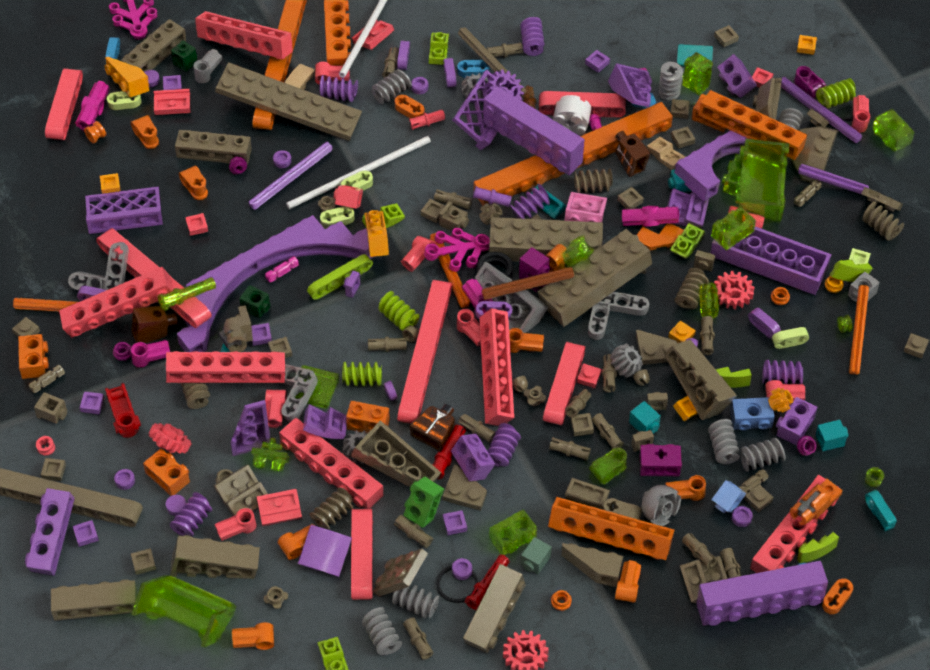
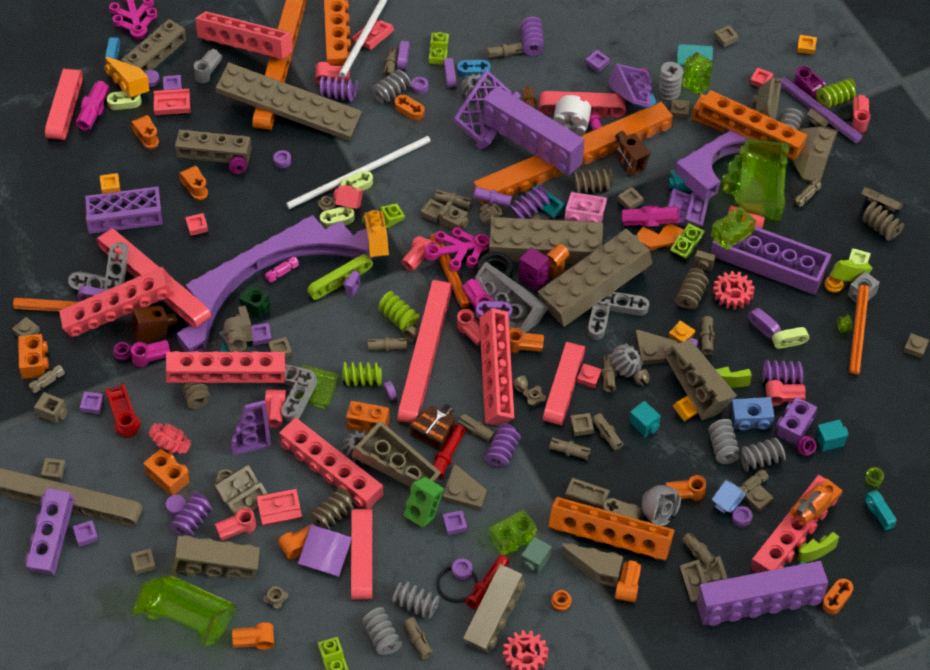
(43, 440): coral bush -> none
(93, 600): dark tan brick -> none
(95, 132): orange wheel -> none
(124, 479): medium lavender tile -> none
(178, 295): clear neon green pin -> none
(184, 56): dark green brick -> none
(279, 458): clear neon green hips -> none
(290, 175): medium lavender axle -> none
(300, 76): tan slope -> none
(325, 424): medium lavender slope -> none
(399, 572): dark tan plate -> none
(413, 531): dark tan pin -> none
(427, 119): coral axle -> none
(472, 457): medium lavender brick -> none
(482, 52): dark tan axle -> none
(505, 82): medium lavender gear -> none
(527, 283): dark orange axle -> none
(577, 251): clear neon green piece -> none
(577, 403): dark tan axle -> none
(609, 465): clear neon green piece -> none
(642, 438): dark tan plate -> none
(657, 400): dark tan plate -> none
(660, 460): magenta brick -> none
(664, 152): tan slope -> none
(683, 137): dark tan plate -> none
(709, 300): clear neon green beam -> none
(731, 568): dark tan pin -> none
(738, 75): medium lavender brick -> none
(780, 292): orange plate -> none
(780, 400): light orange gear -> none
(831, 178): medium lavender axle -> none
(893, 130): clear neon green brick -> none

